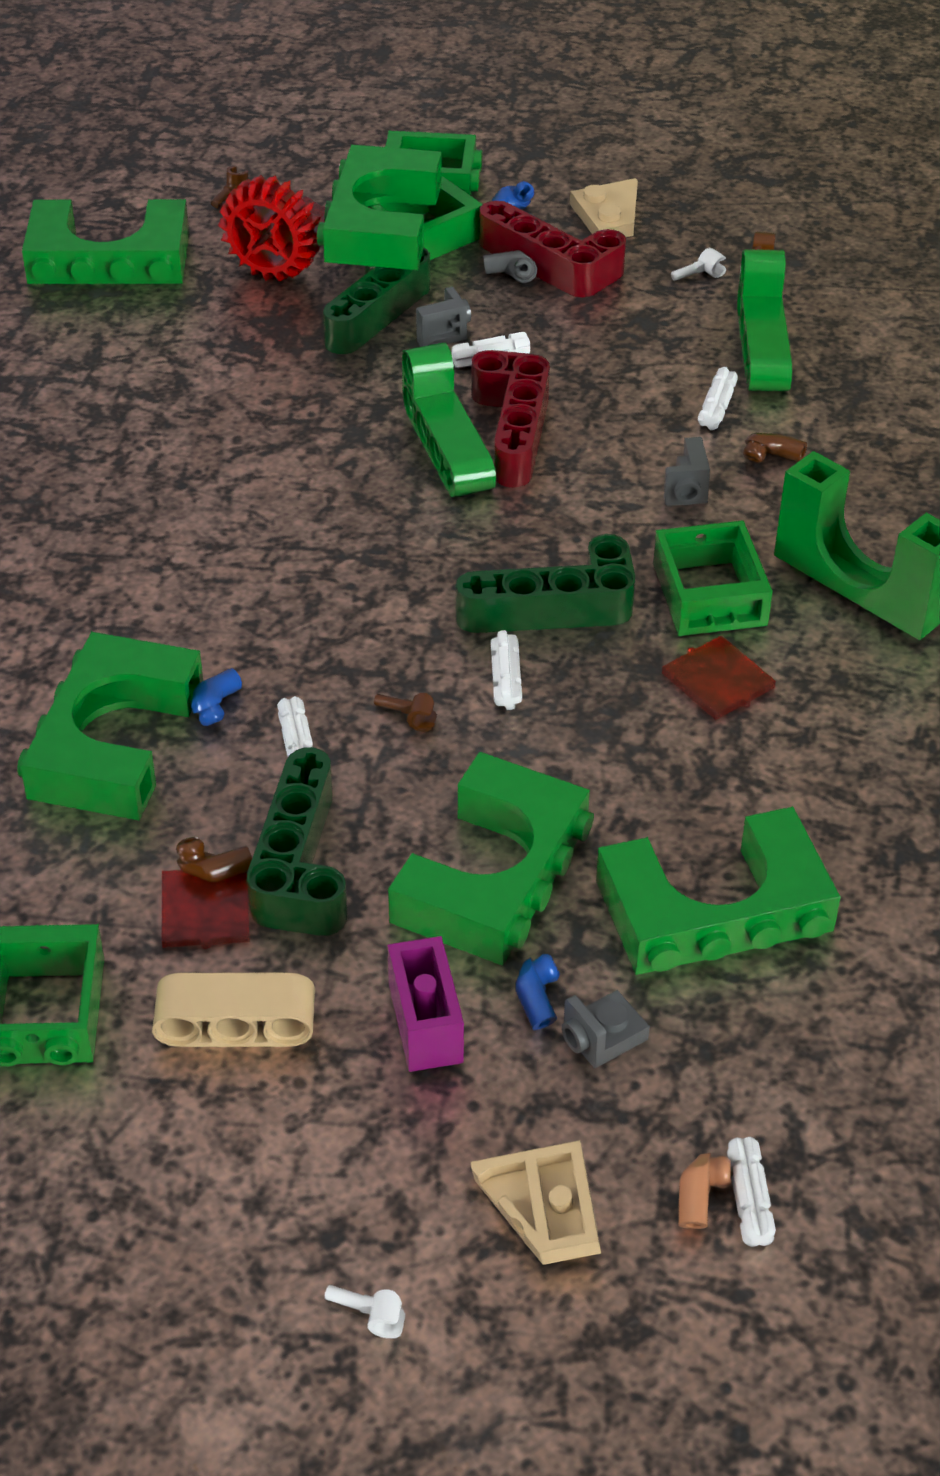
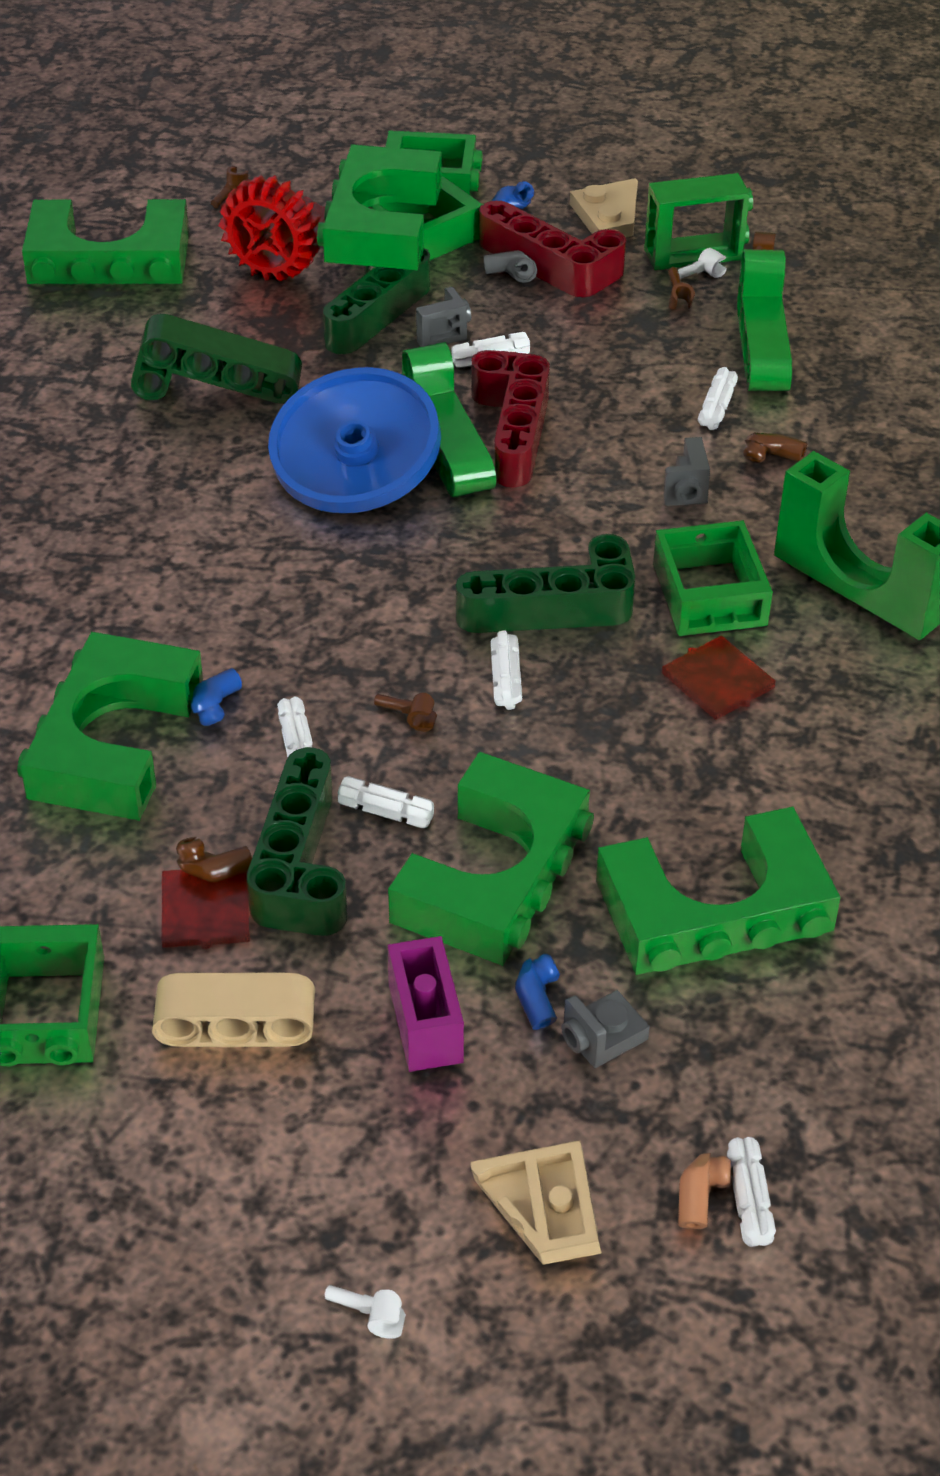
(213, 357): none -> dark green beam
(354, 440): none -> blue dish
(385, 802): none -> white axle
(679, 252): none -> green window
(679, 290): none -> reddish brown hand

